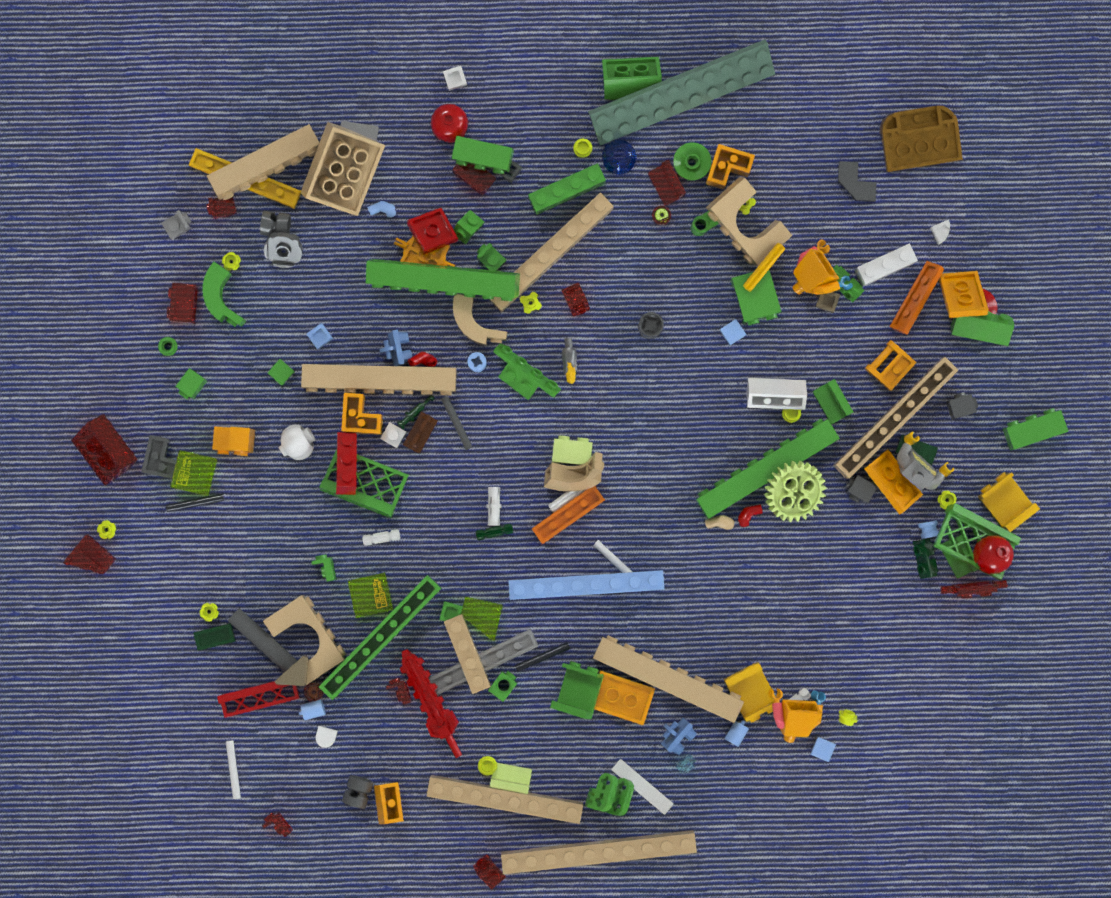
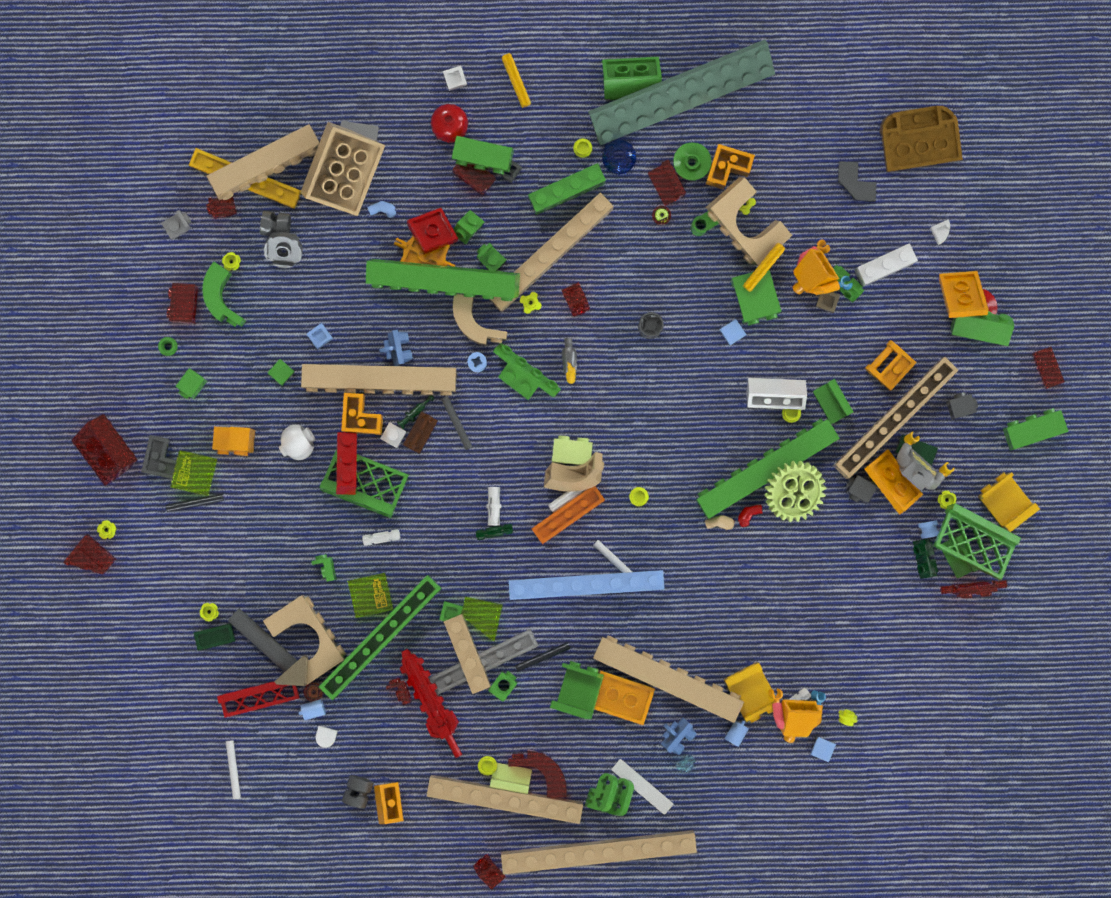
(281, 825): clear red bracket -> none
(423, 358): red arm -> none
(516, 80): none -> yellow axle
(547, 765): none -> clear red arch
(638, 496): none -> neon yellow plate
(917, 297): orange plate -> none
(993, 554): red cylinder -> none
(1048, 367): none -> clear red plate

